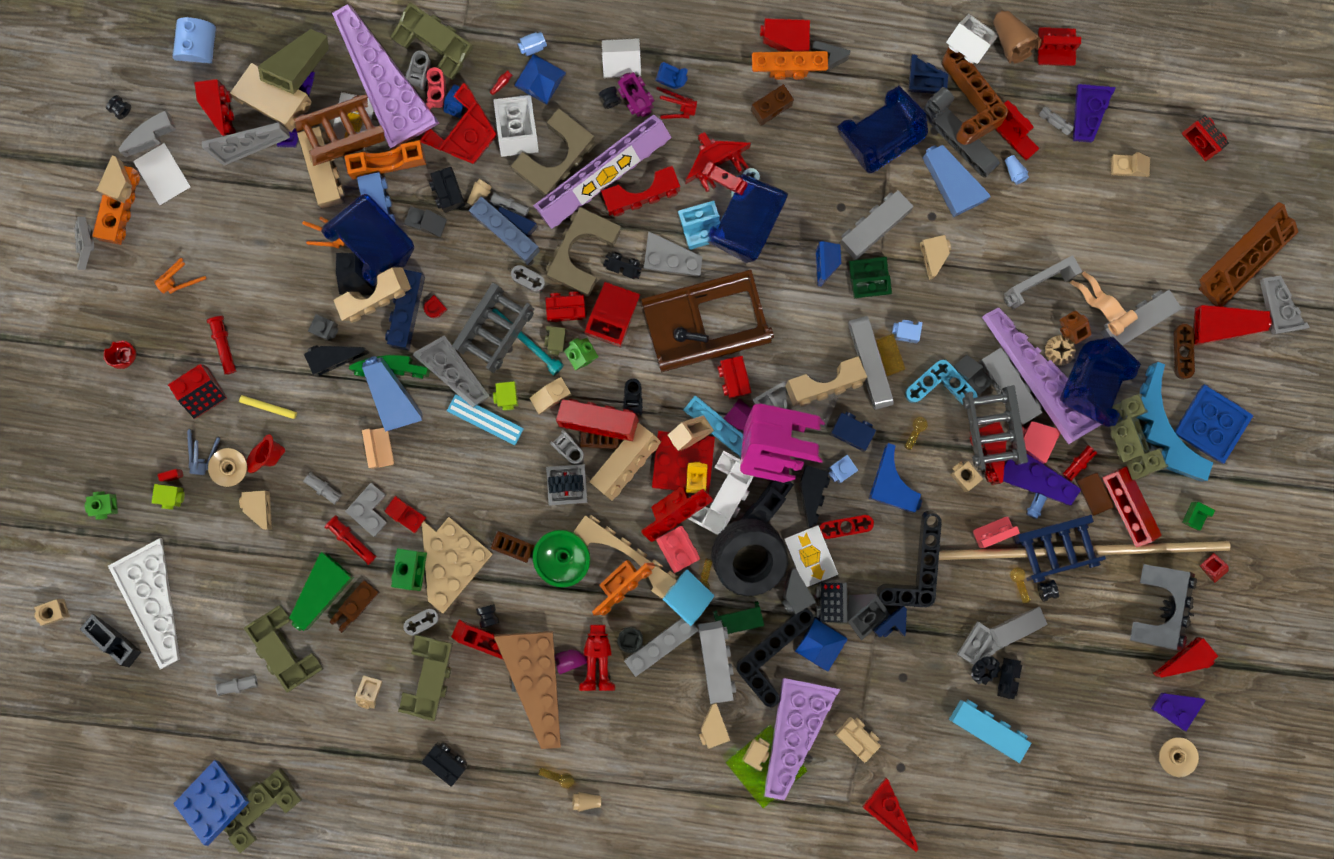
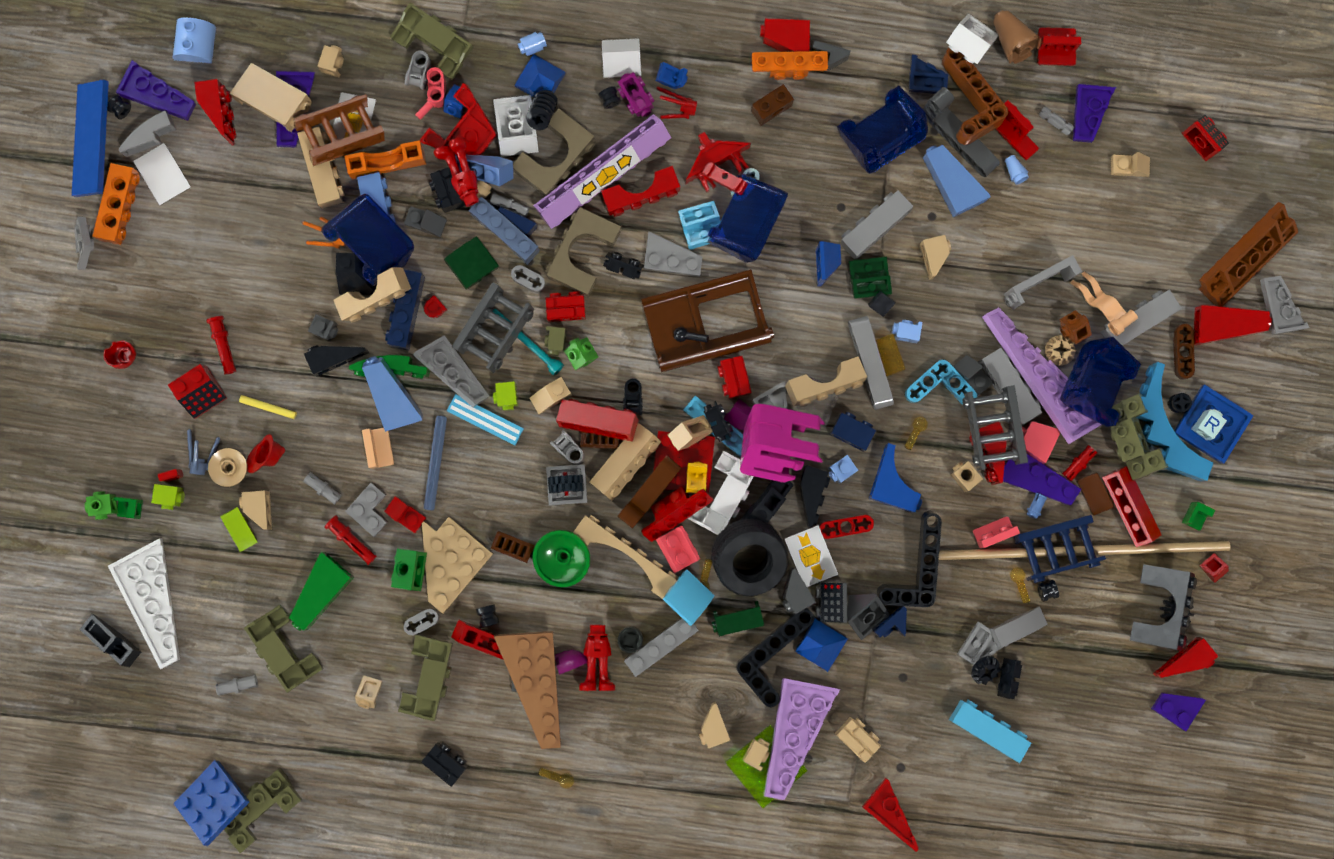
(59, 612): tan brick -> none
(90, 138): none -> blue tile
(115, 181): tan slope -> none
(129, 507): none -> green panel
(148, 90): none -> dark purple wing
(166, 282): orange plant -> none
(238, 529): none -> lime slope
(244, 143): light grey wing -> none
(294, 62): olive slope -> none
(331, 60): none -> tan brick
(355, 604): reddish brown hinge -> none
(390, 94): lavender wing -> none
(435, 462): none -> sand blue axle
(464, 182): none -> red piece
(471, 262): none -> dark green slope
(490, 168): none -> medium blue slope
(501, 82): red piece -> none
(541, 109): none -> black piece
(585, 801): tan cone -> none
(612, 314): red slope -> none
(621, 581): orange bracket -> none
(649, 492): none -> reddish brown beam
(716, 414): none -> black hinge
(716, 662): light grey brick -> none
(881, 303): none -> black tile
(1184, 402): none -> black wheel
(1187, 759): tan dish -> none
(1209, 424): none -> light aqua brick

